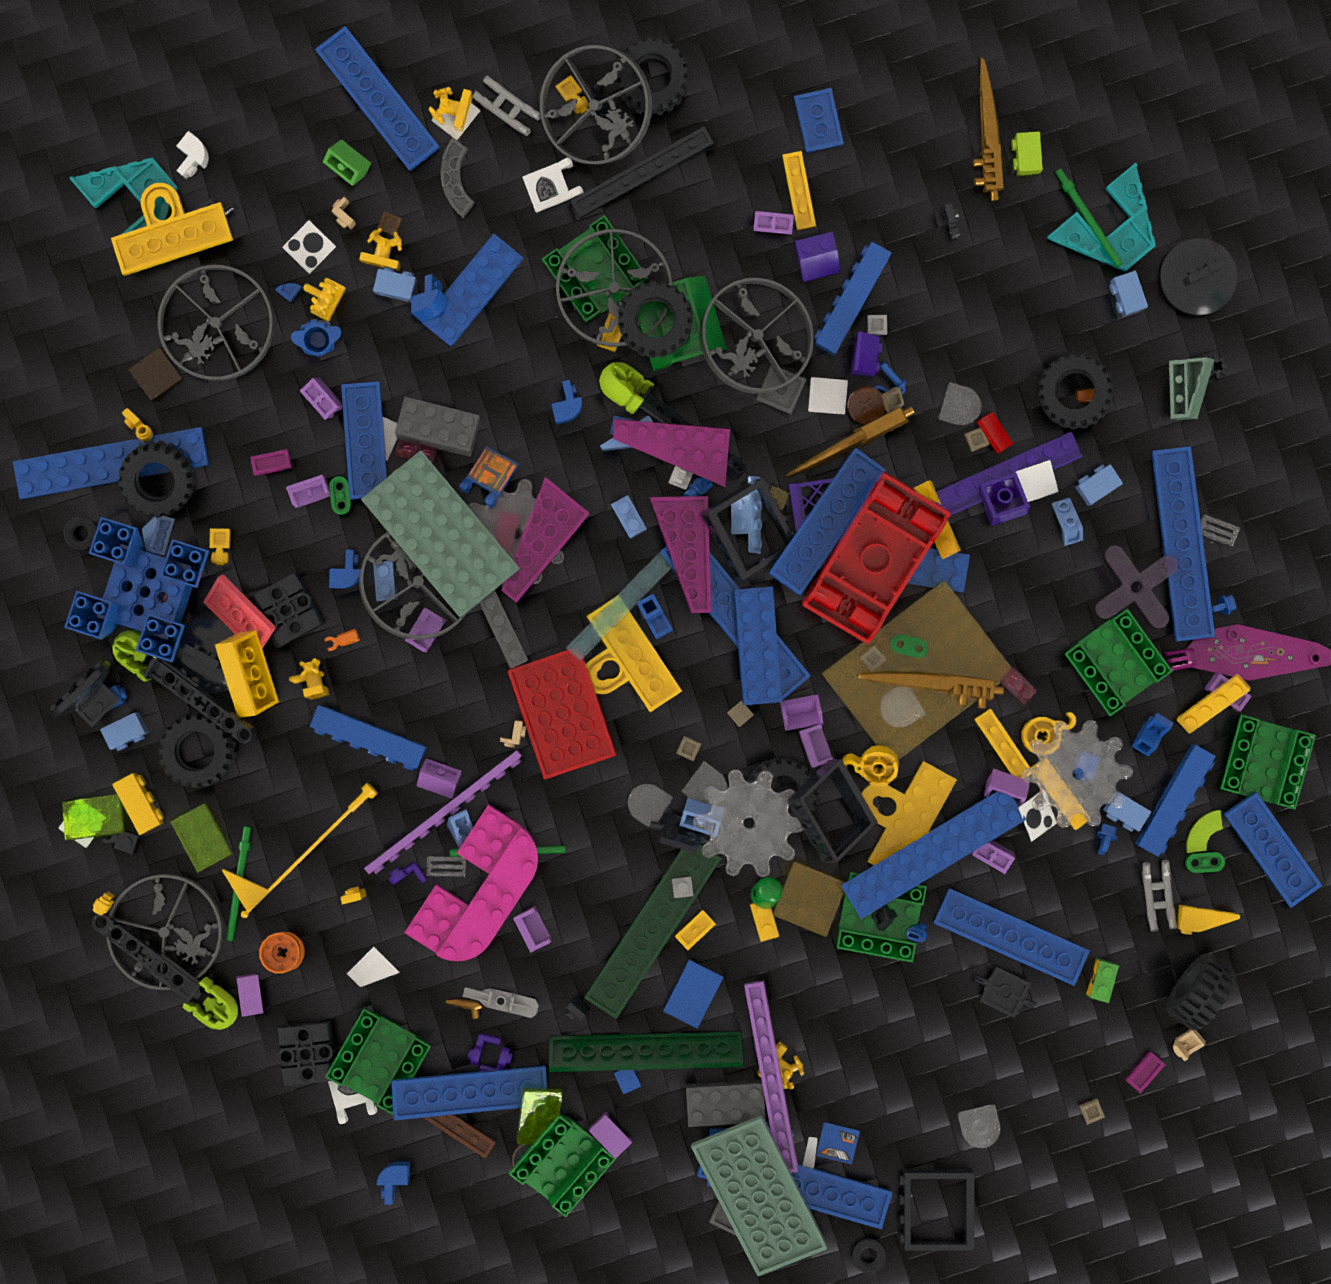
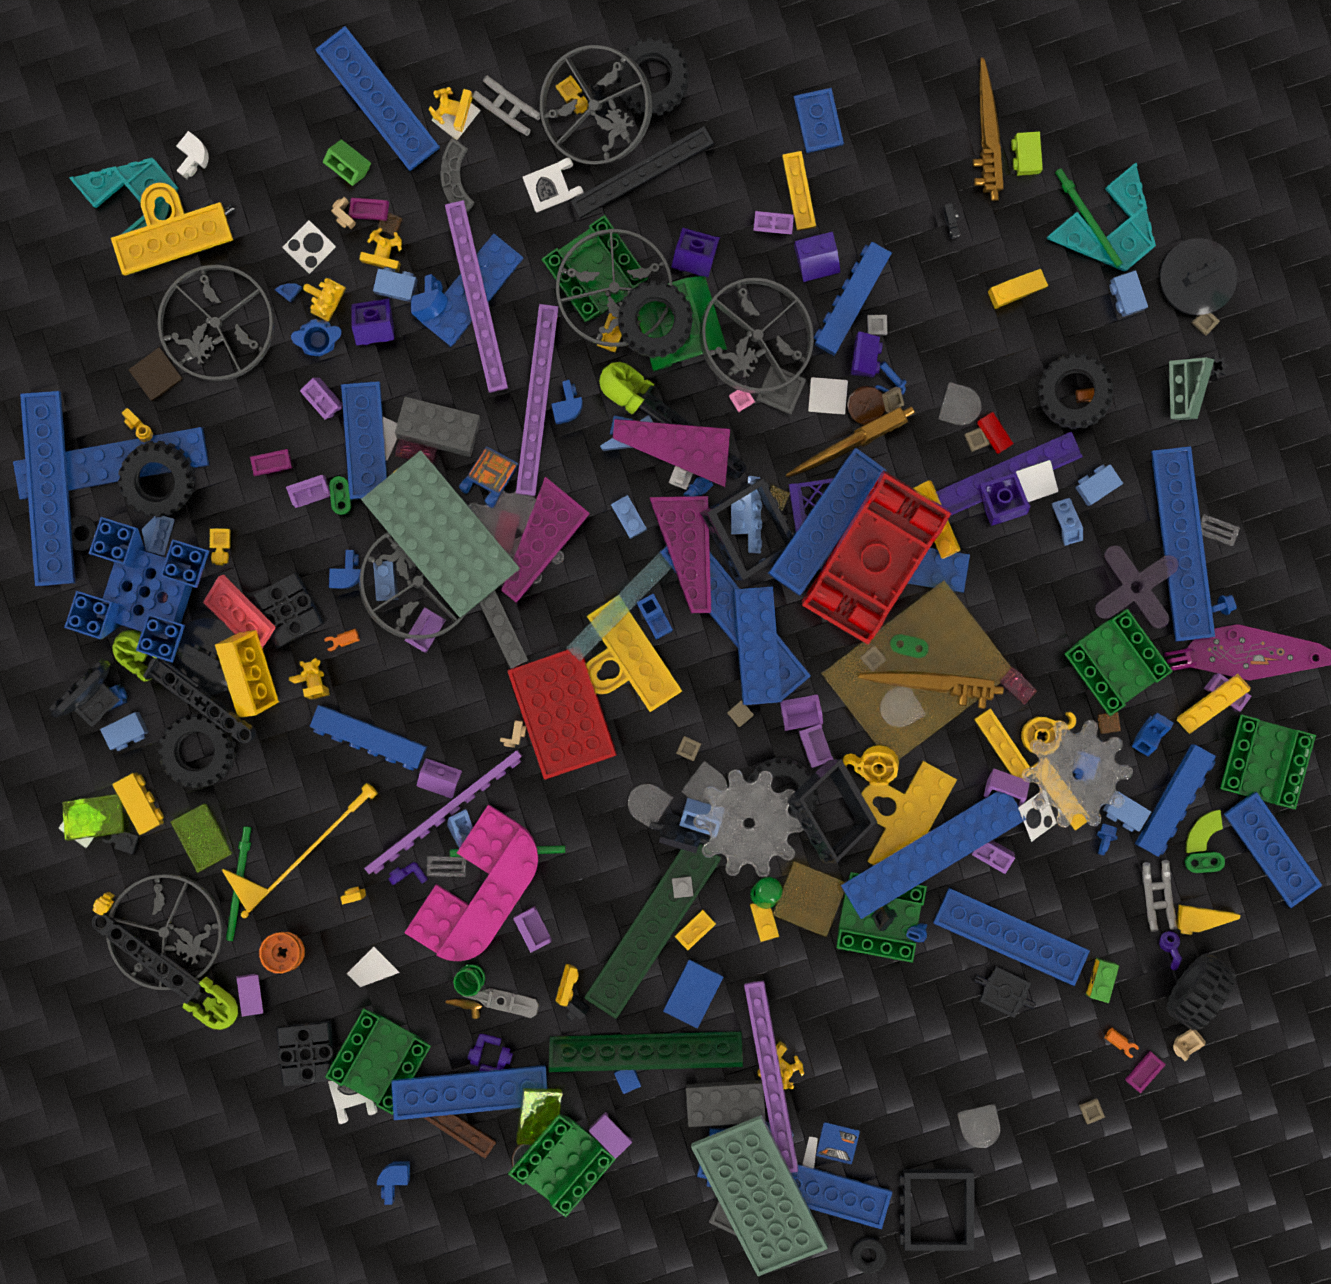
(47, 488): none -> blue plate
(368, 209): none -> magenta tile
(372, 322): none -> dark purple slope
(469, 980): none -> green helmet
(476, 296): none -> medium lavender plate
(537, 400): none -> medium lavender plate
(565, 990): none -> yellow plate
(695, 252): none -> dark purple slope
(741, 400): none -> bright pink plate
(1017, 288): none -> yellow slope
(1109, 723): none -> clear orange tile
(1120, 1041): none -> orange bar
(1171, 947): none -> dark purple plate
(1205, 323): none -> dark tan tile

